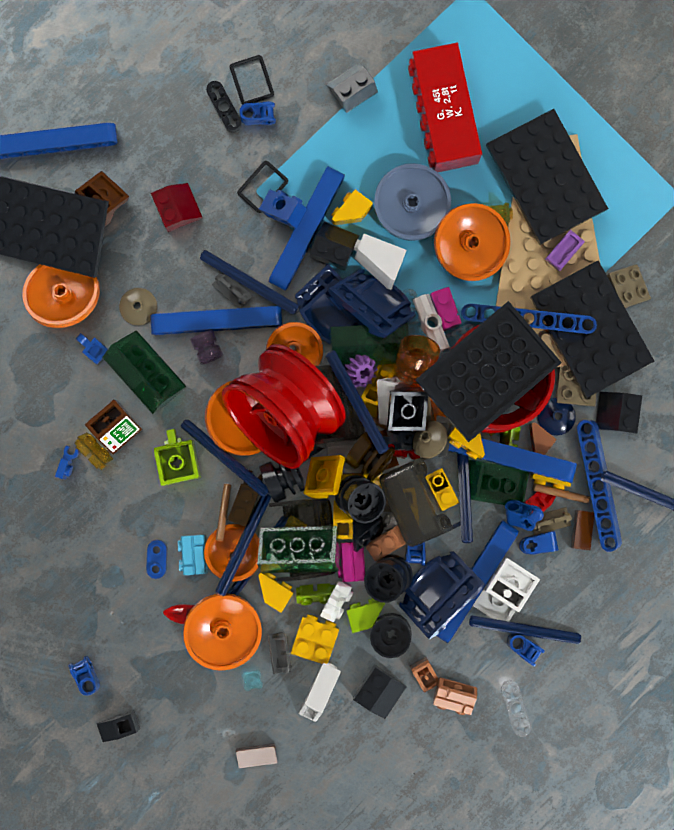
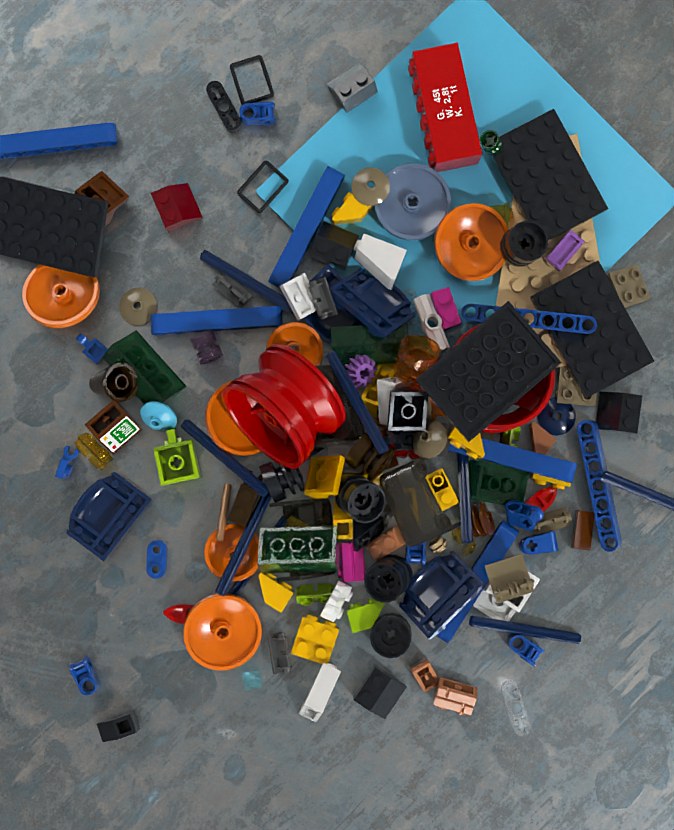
(106, 514): none -> dark blue slope
(115, 382): none -> dark brown cone
(158, 416): none -> medium azure dish
(193, 556): medium azure brick -> none
(256, 755): slope -> none
(283, 208): blue brick -> none
(299, 296): none -> white plate
(326, 305): none -> dark grey hinge
(367, 195): none -> dark tan dish
(438, 544): none -> tan plate
(469, 548): none -> clear yellow bracket
(482, 520): none -> reddish brown piece
(488, 138): none -> dark green wheel
(509, 578): none -> dark tan hinge
(532, 238): none -> black wheel
(561, 493): medium nougat bar -> none

